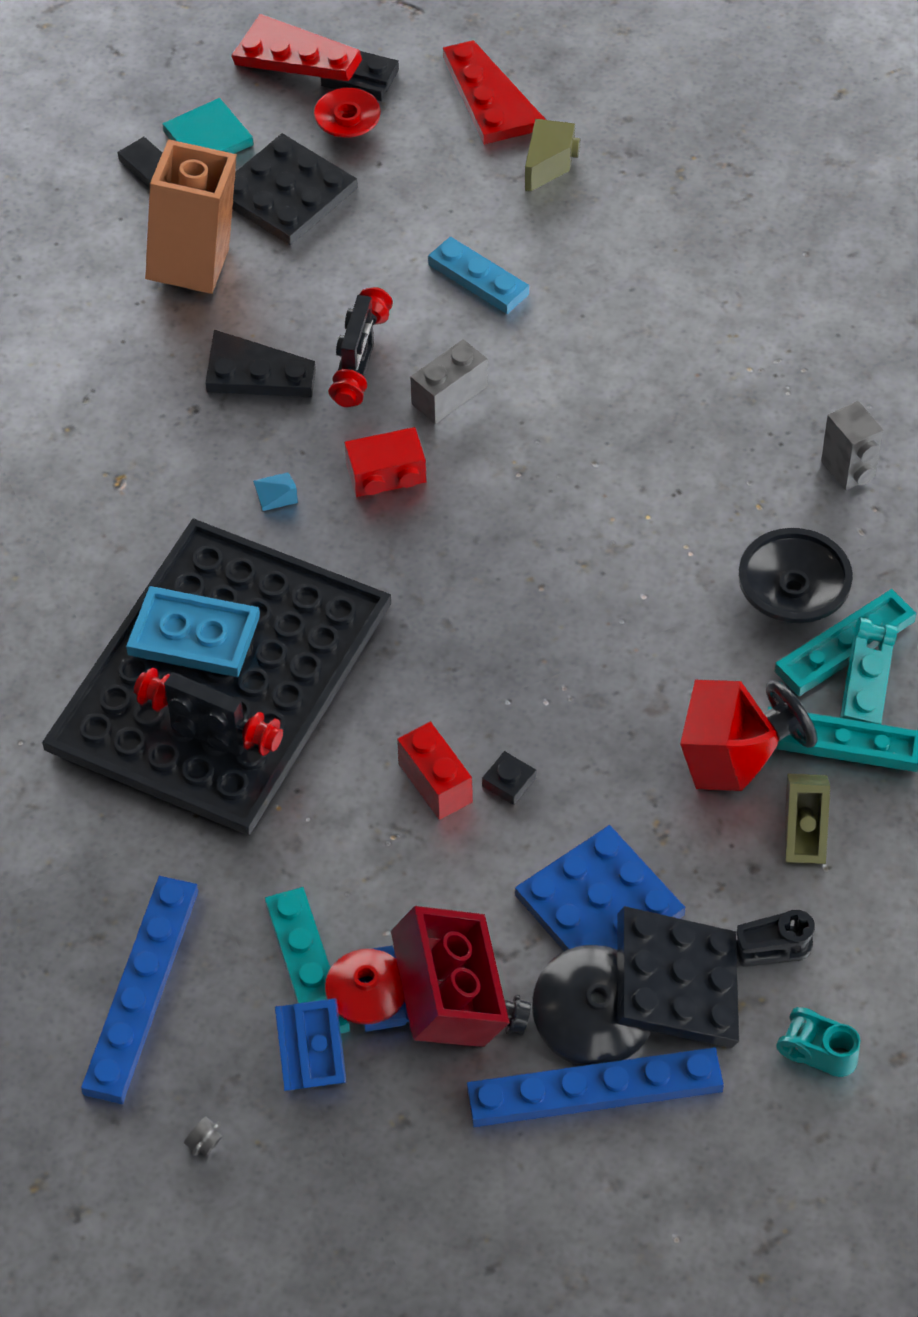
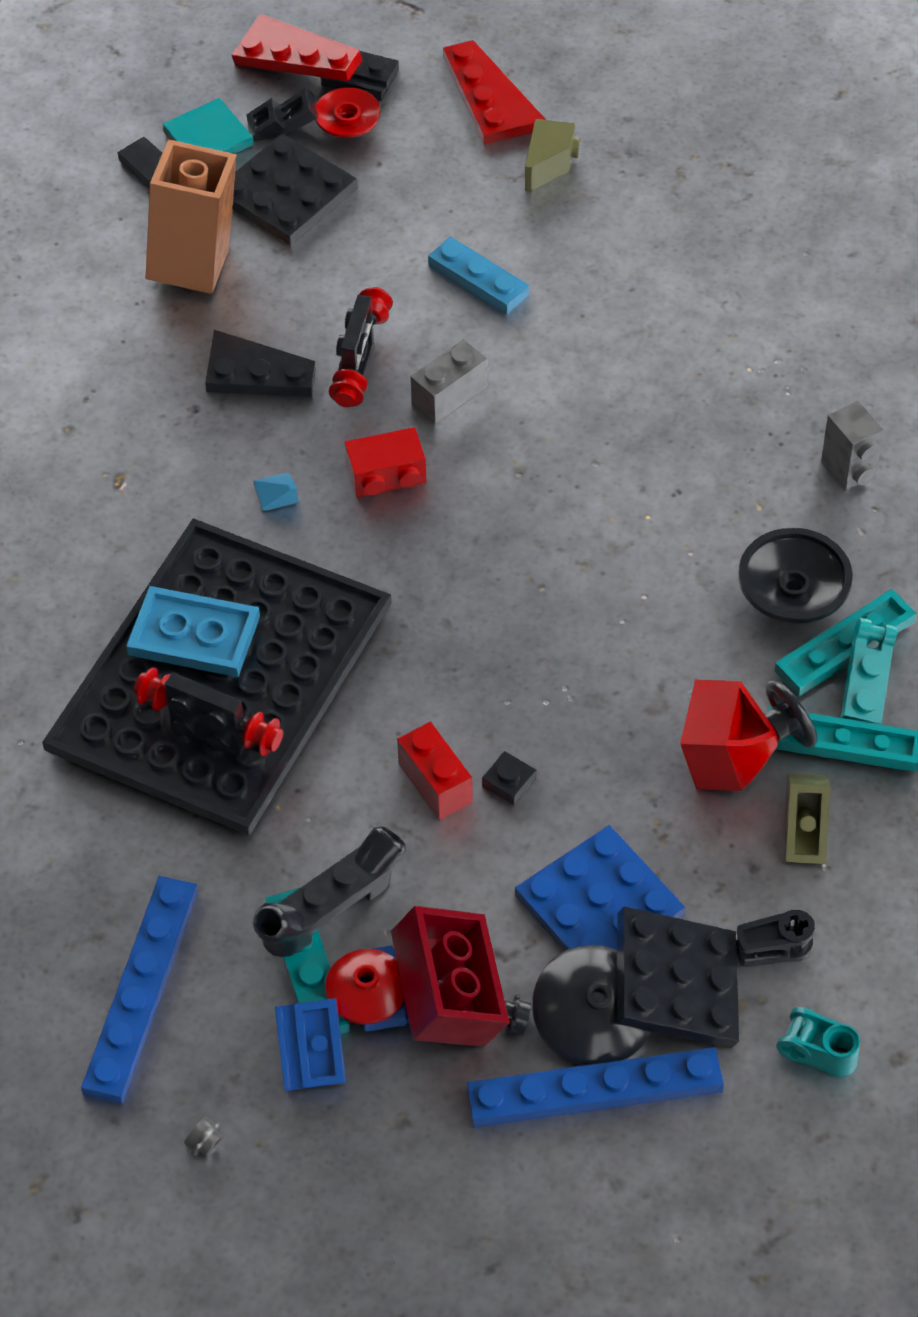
(274, 118): none -> black slope
(362, 873): none -> black plate

